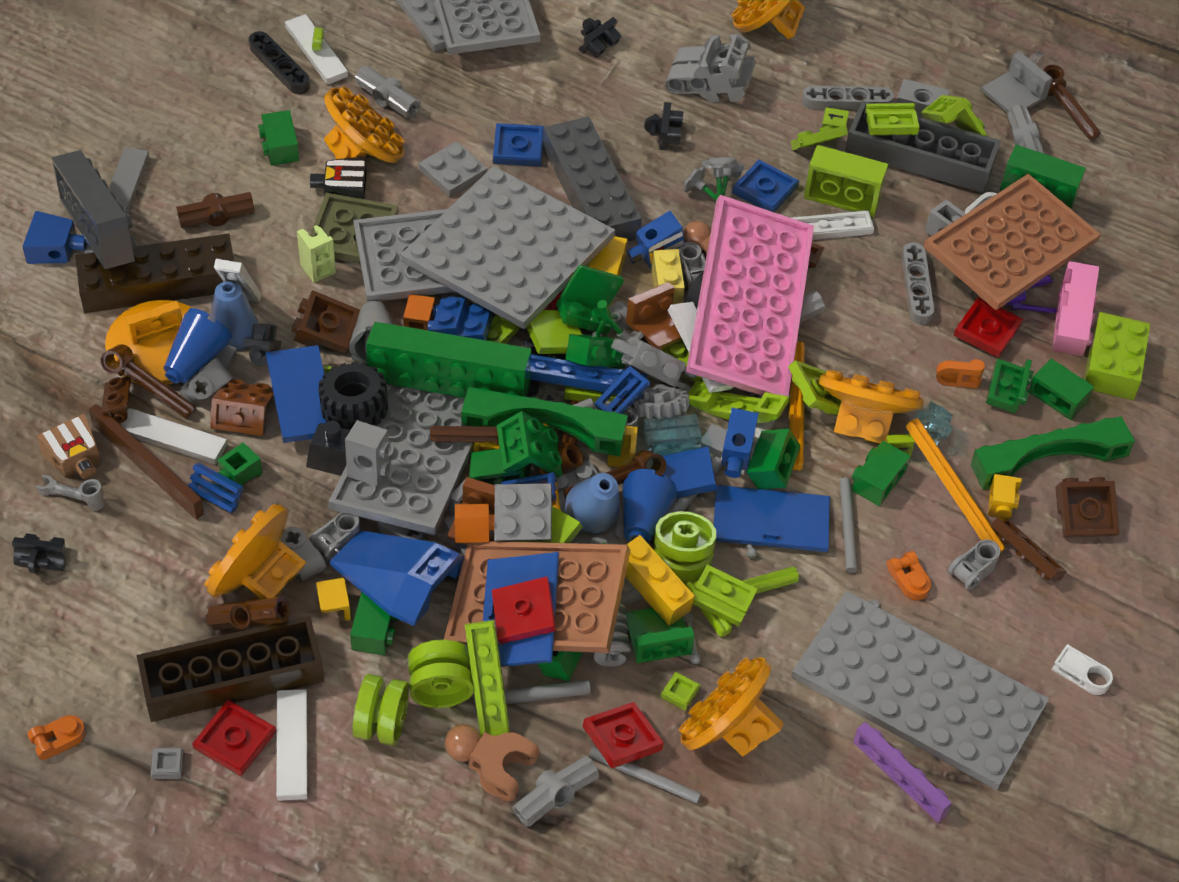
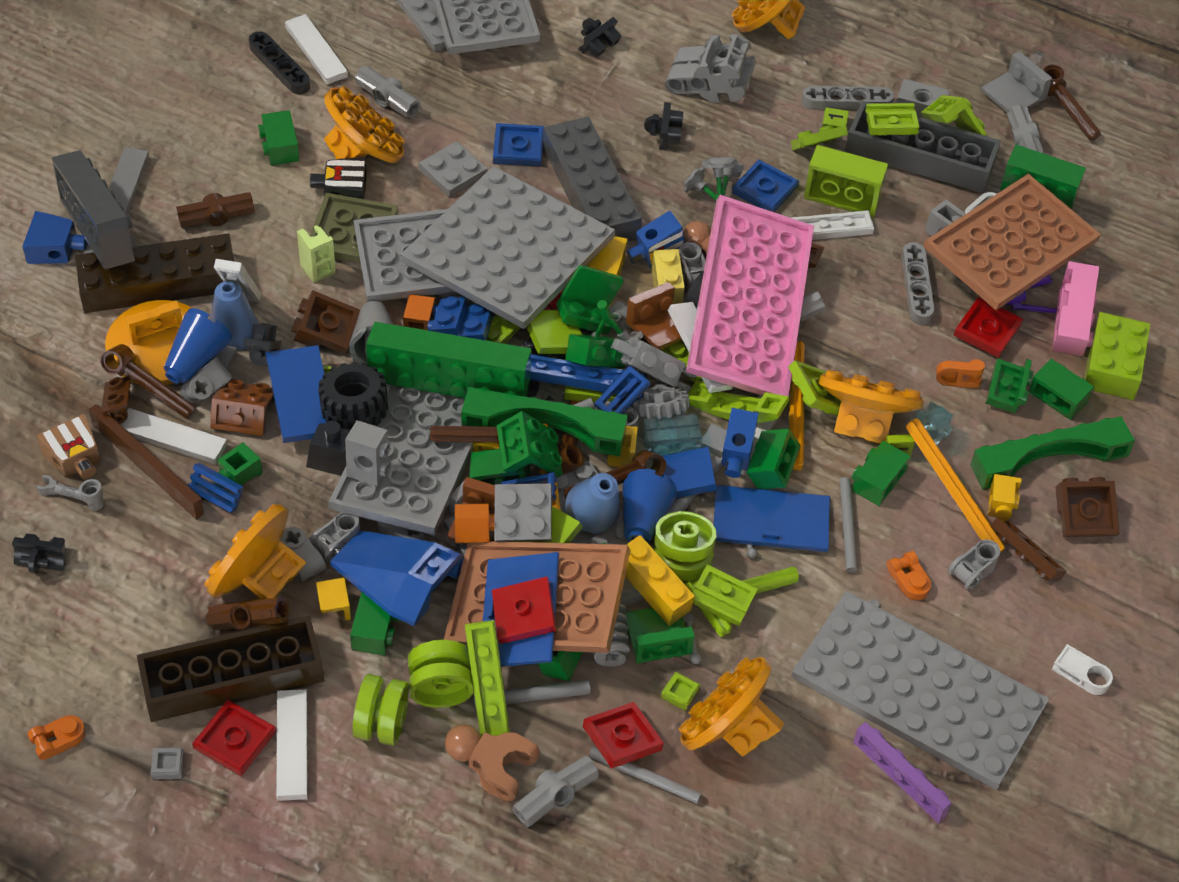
(317, 41): lime tile -> none

